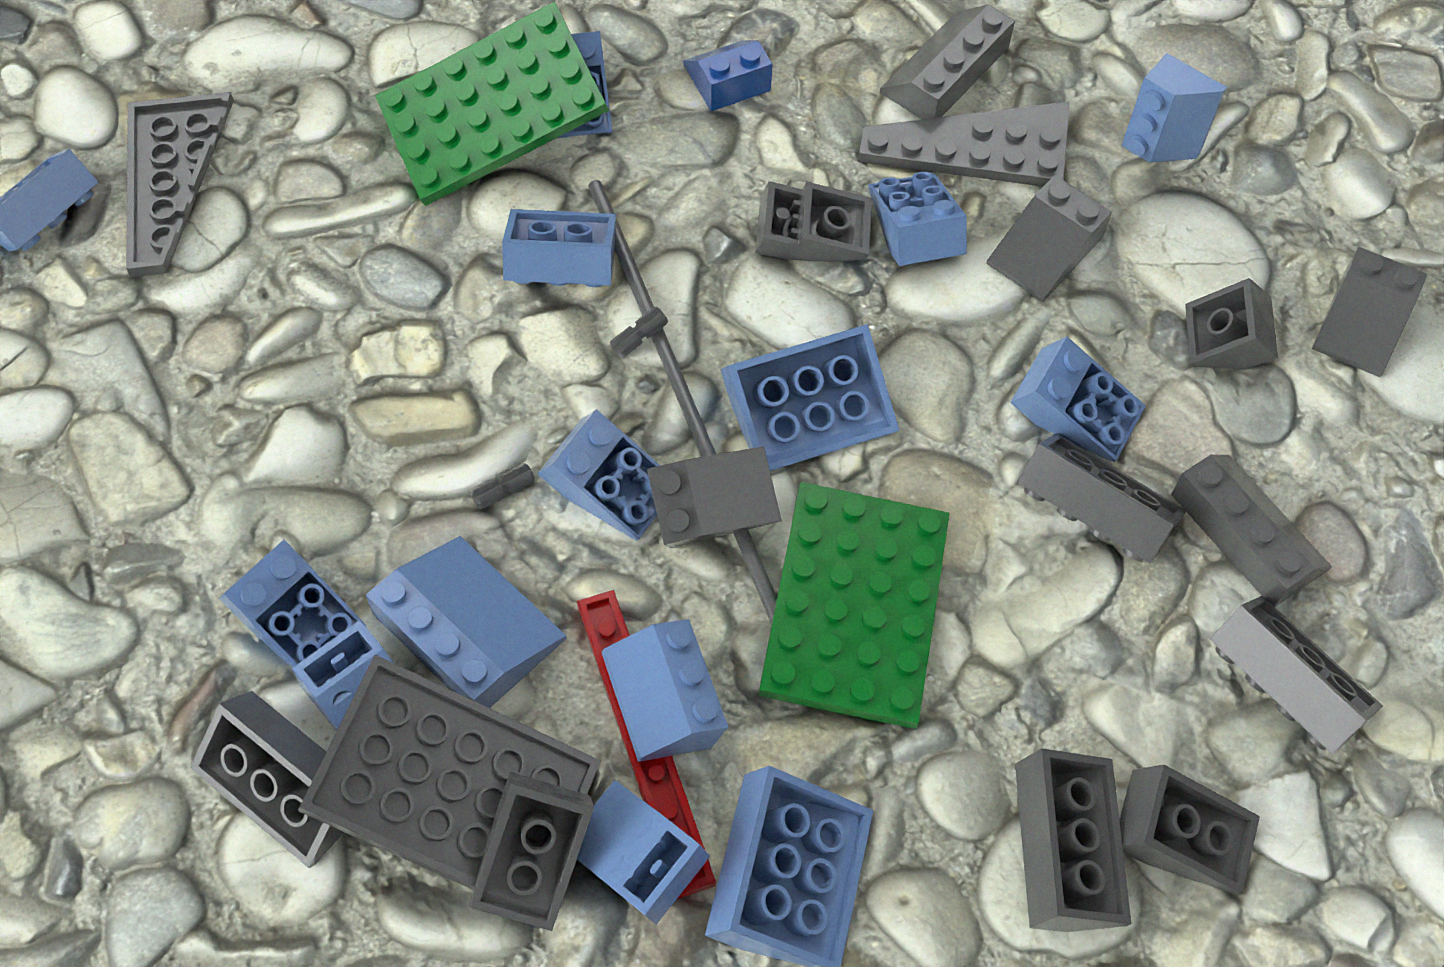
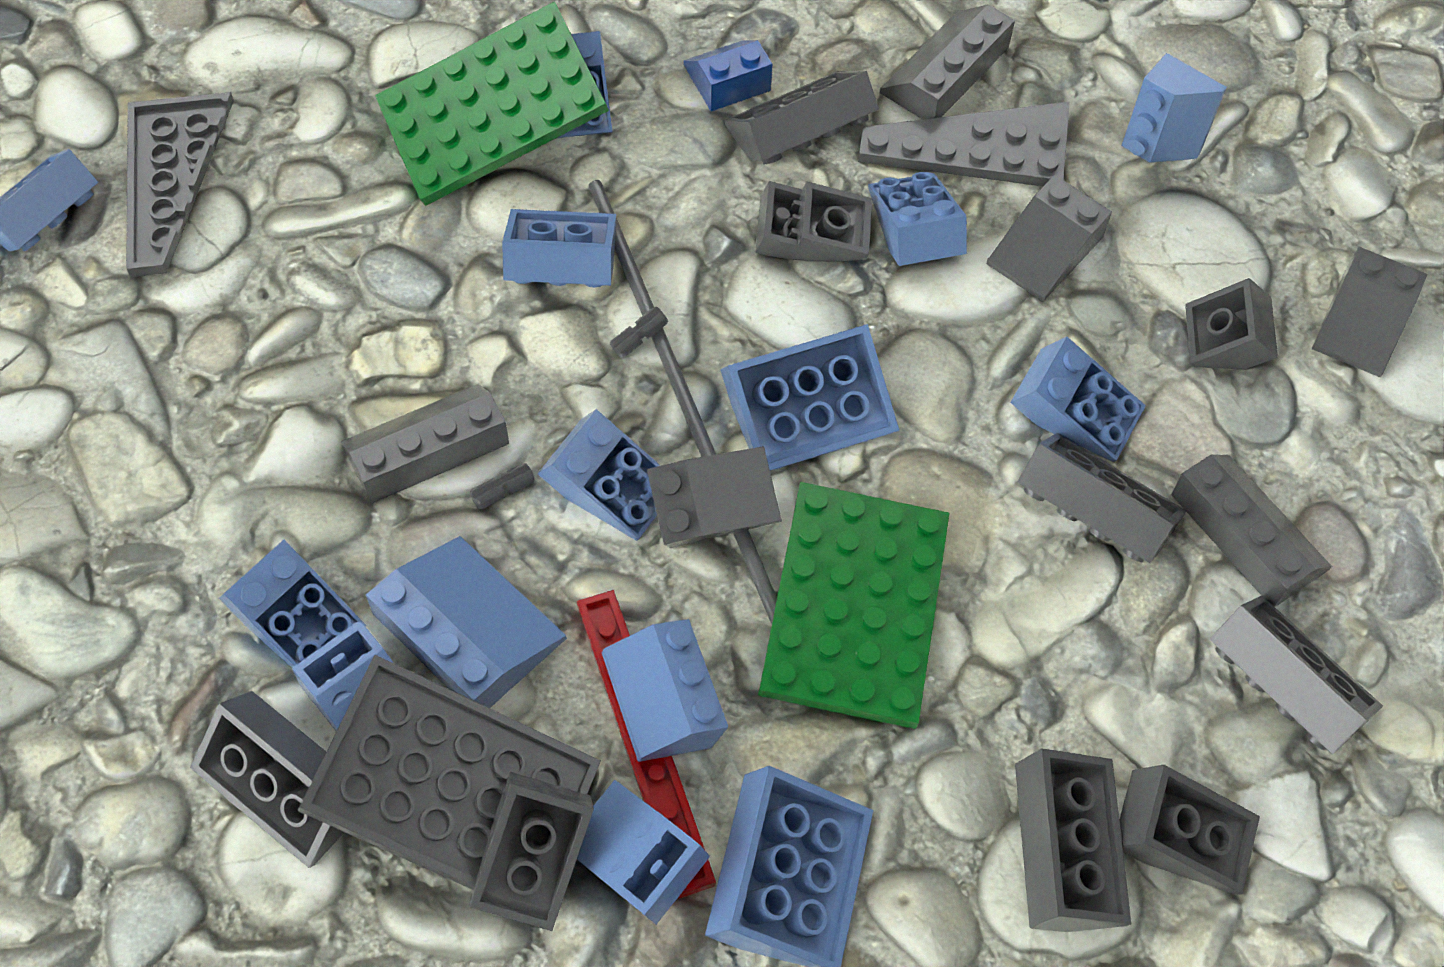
(426, 442): none -> dark grey slope
(803, 115): none -> dark grey slope

